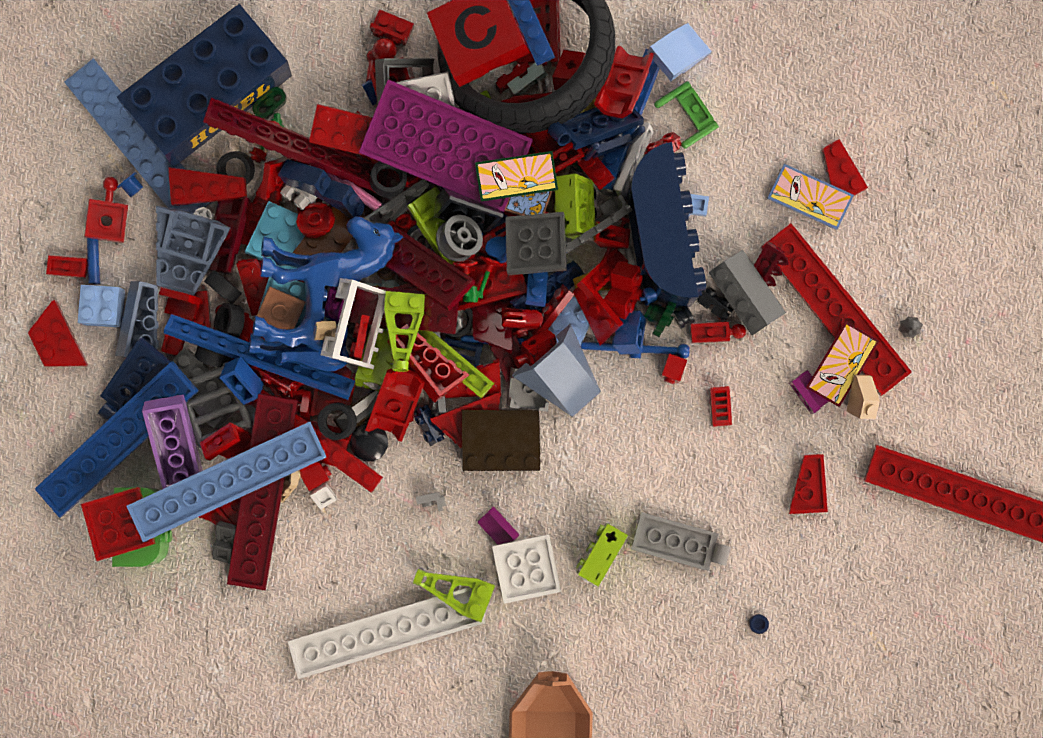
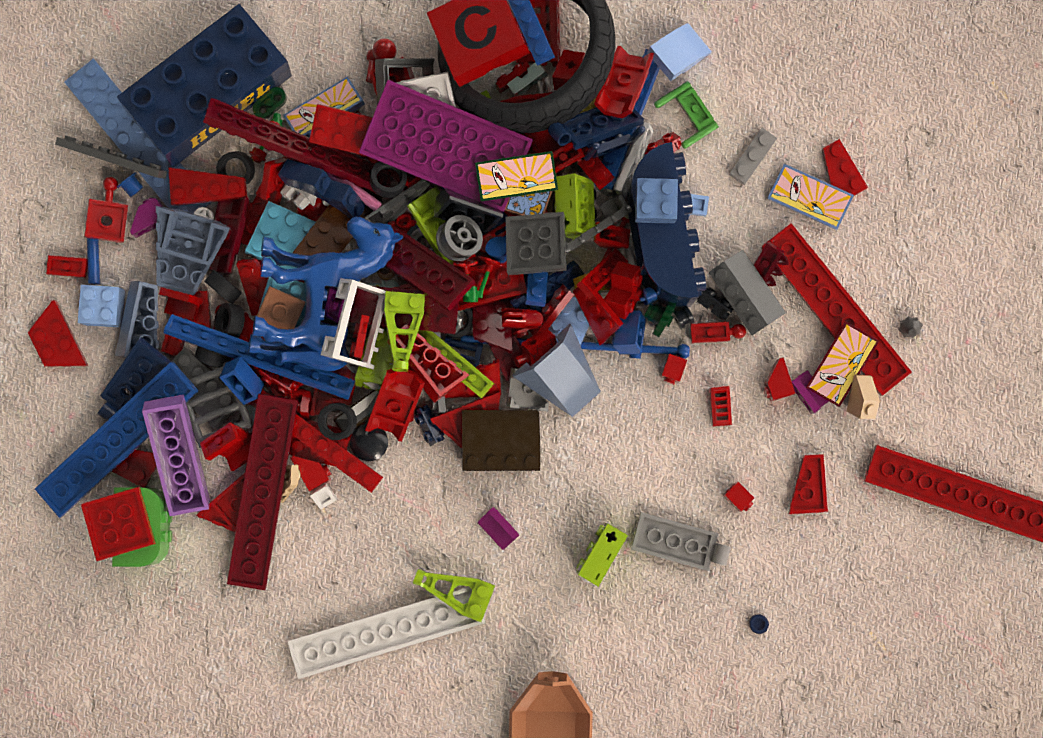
(117, 158): none -> dark grey plate
(137, 468): none -> red wing
(145, 217): none -> magenta slope
(224, 542): dark grey slope -> none
(226, 481): medium blue plate -> none
(315, 220): red tile -> none
(324, 328): tan plate -> none
(339, 96): none -> tile
(369, 89): blue piece -> none
(391, 27): red bracket -> none
(427, 500): light grey bracket -> none
(526, 568): white plate -> none
(656, 200): none -> medium blue brick
(739, 497): none -> red brick
(753, 156): none -> light grey plate
(778, 382): none -> red slope

